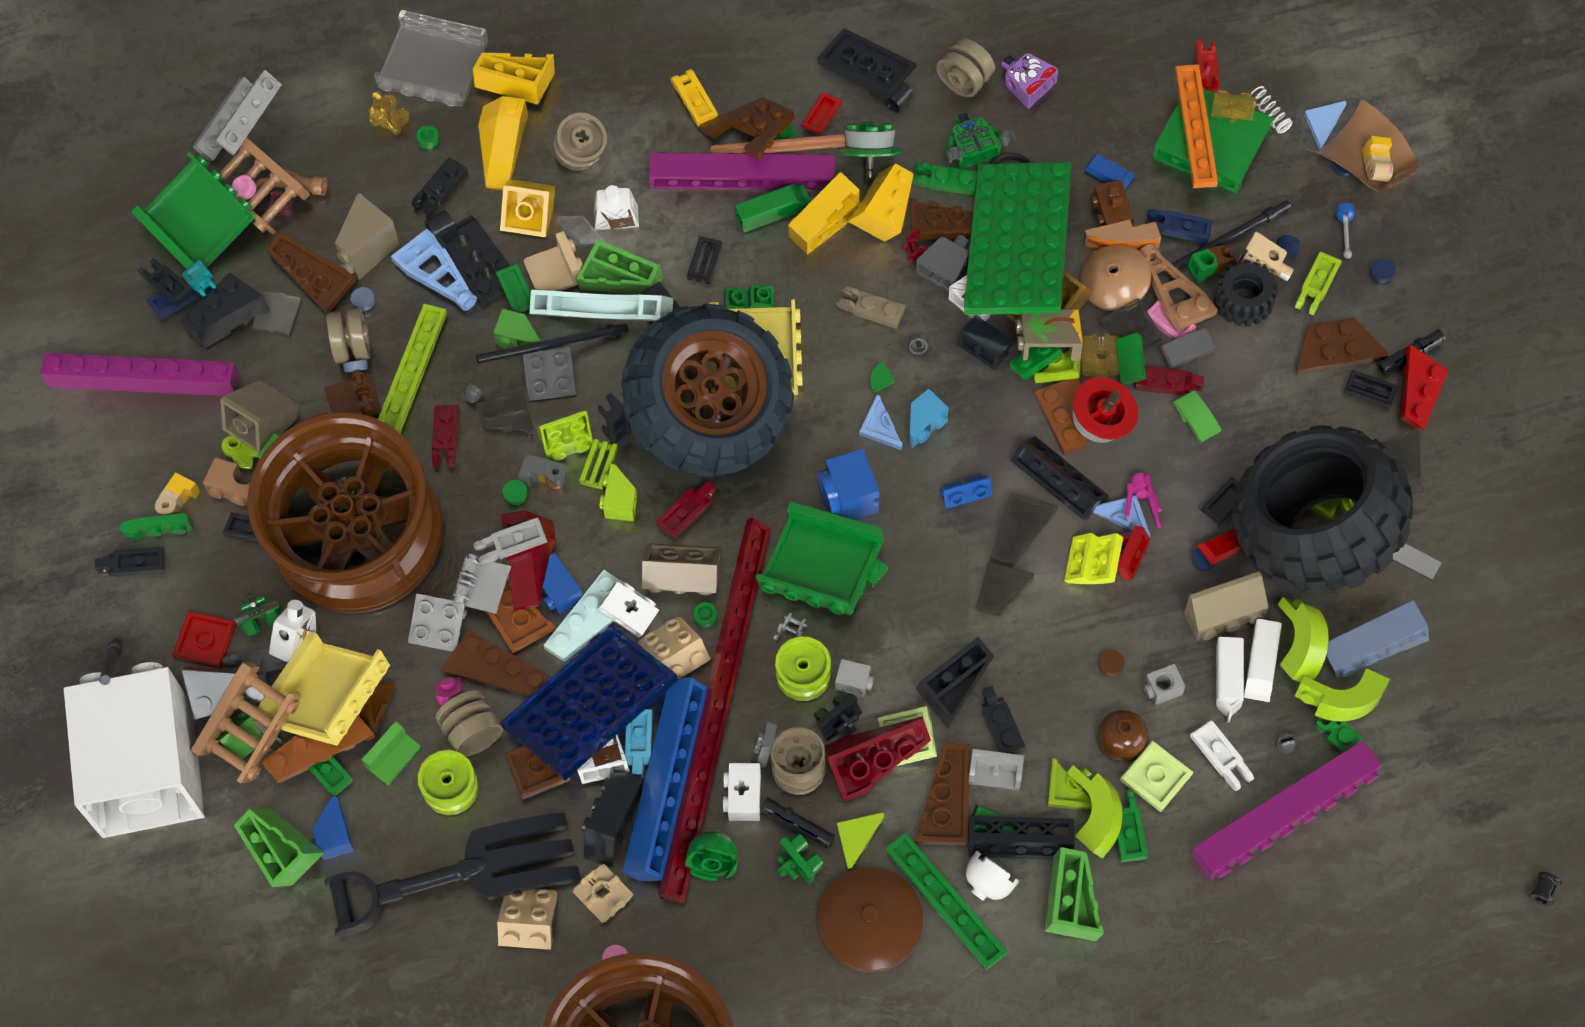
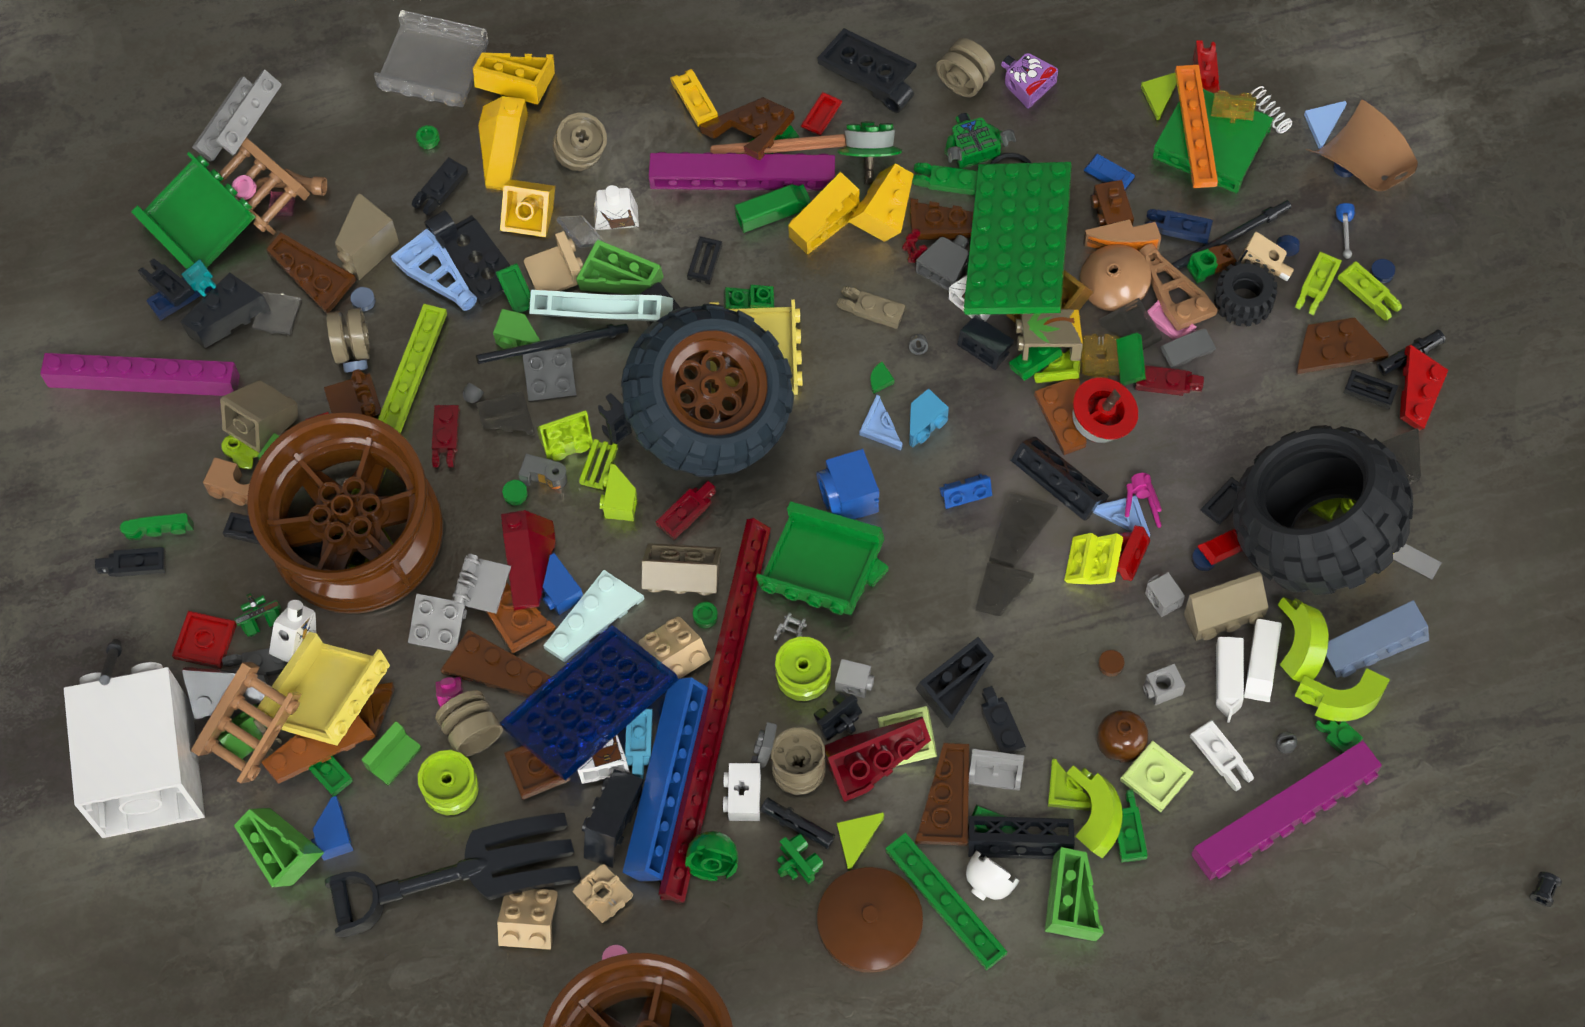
(175, 495): leg -> none
(384, 113): clear yellow hips -> none
(511, 541): light grey hinge -> none
(615, 606): white brick -> none
(1159, 92): none -> lime tile
(1164, 594): none -> light grey brick
(1197, 414): bright green slope -> none
(1369, 290): none -> lime hinge
(1377, 159): leg -> none

